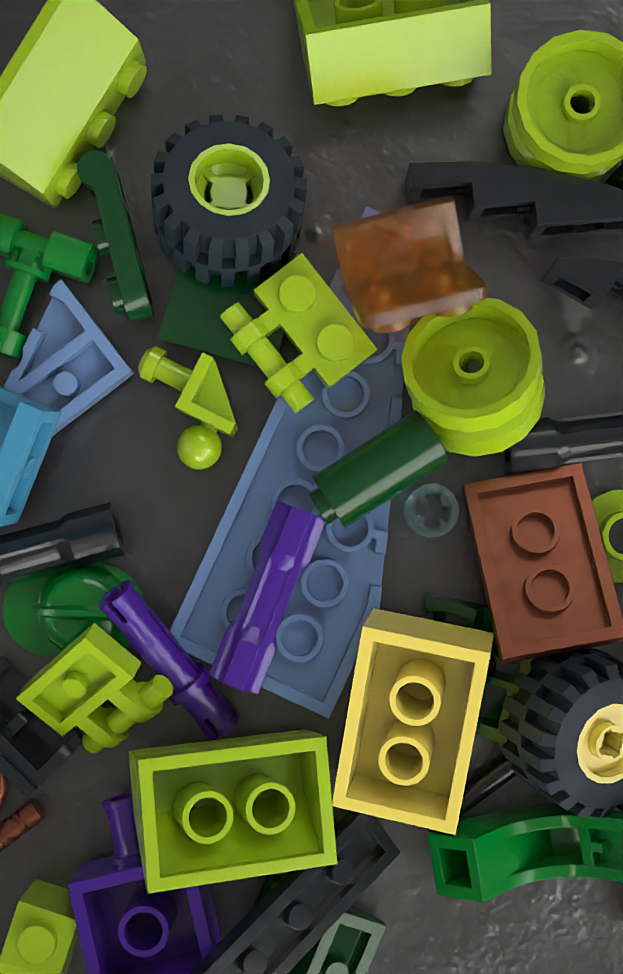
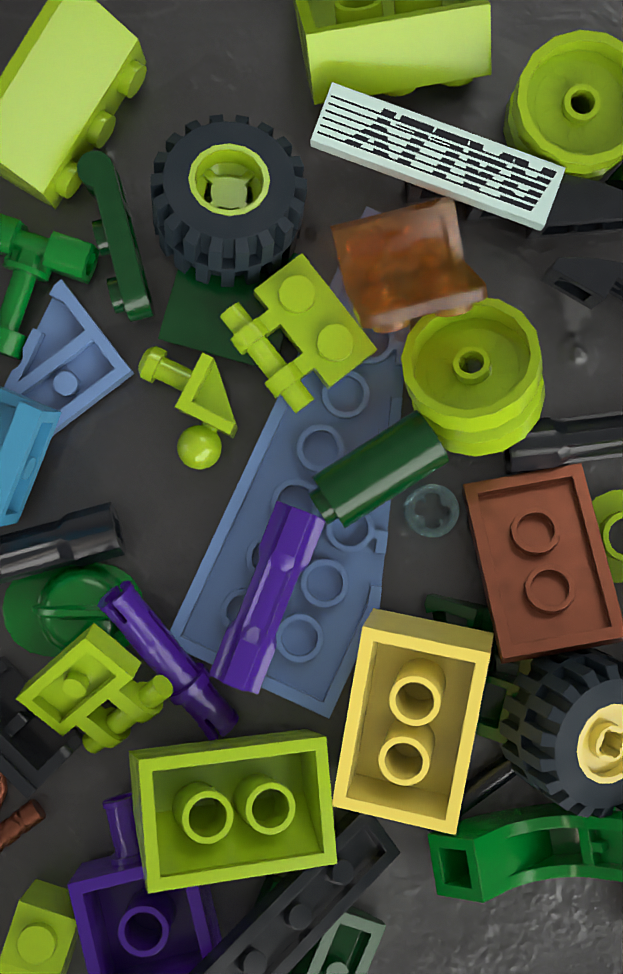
(437, 156): none -> light aqua tile

